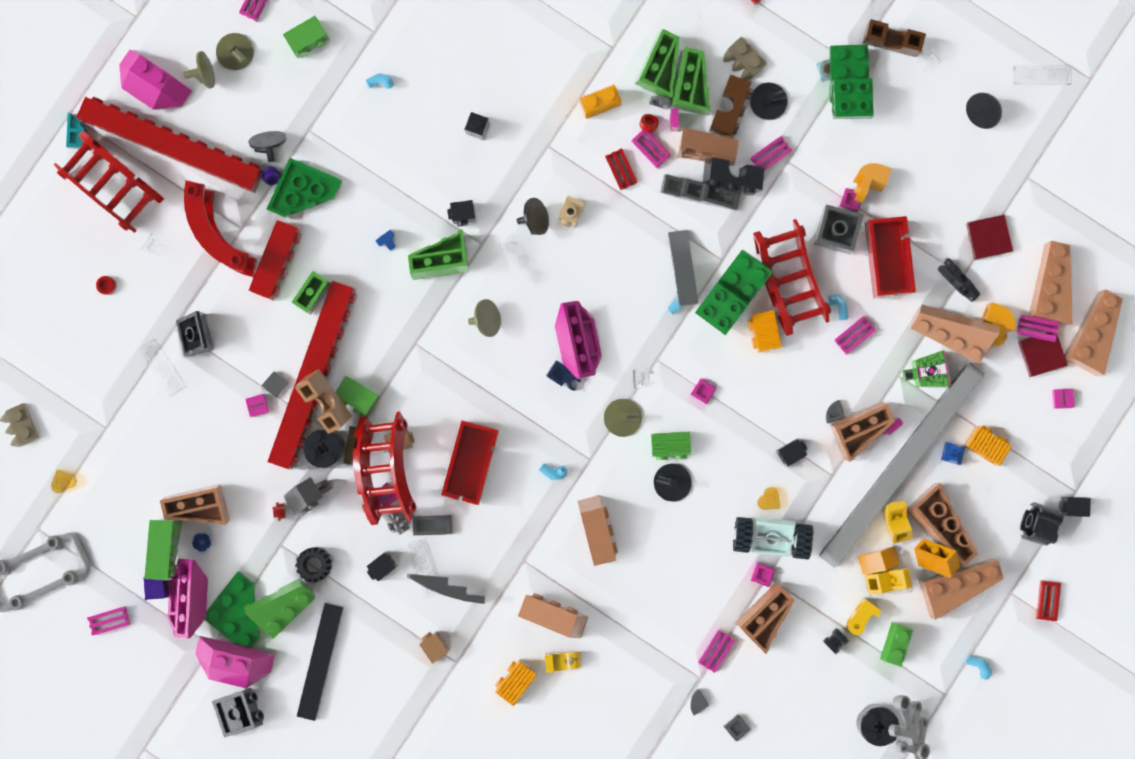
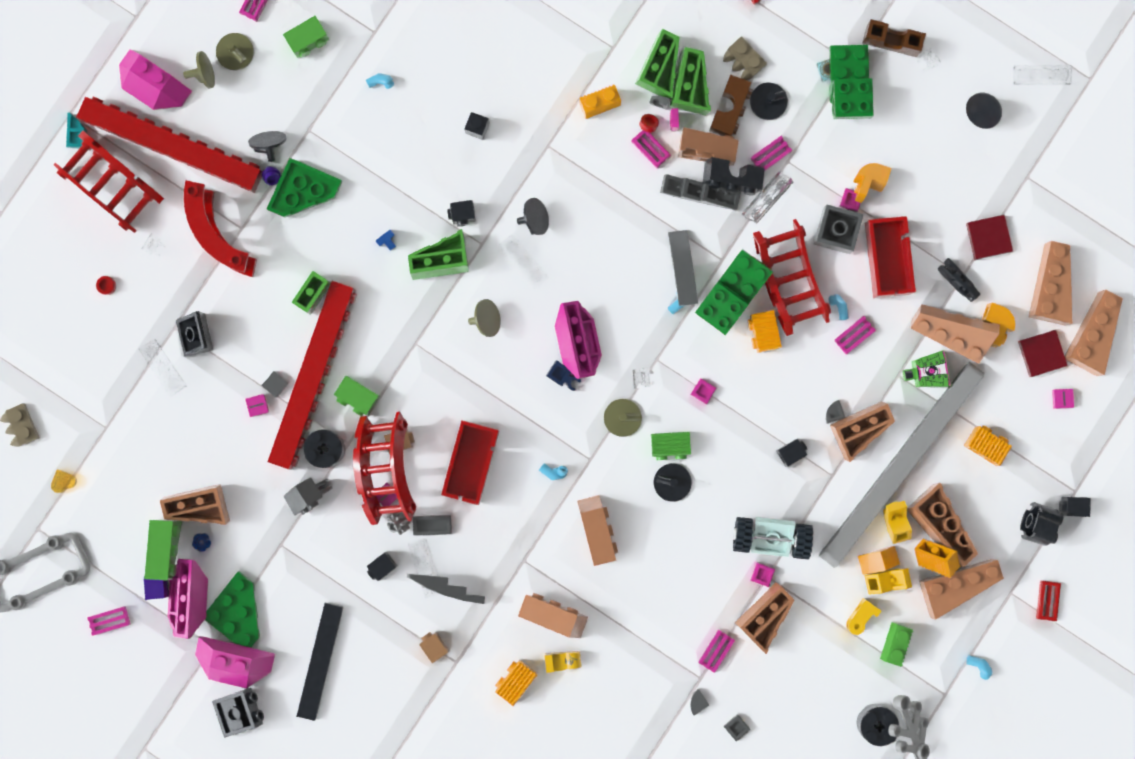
(275, 260): red brick -> none
(279, 511): red plate -> none
(281, 607): bright green wedge -> none
(302, 568): black tyre -> none
(334, 412): medium nougat arch -> none
(351, 444): dark brown tile -> none
(577, 206): tan brick -> none
(614, 155): red tile -> none
(767, 197): none -> clear plate
(769, 499): clear yellow tile -> none
(836, 641): black wheel -> none
(898, 423): dark pink tile -> none
(952, 453): blue tile -> none
(1037, 325): dark pink tile -> none

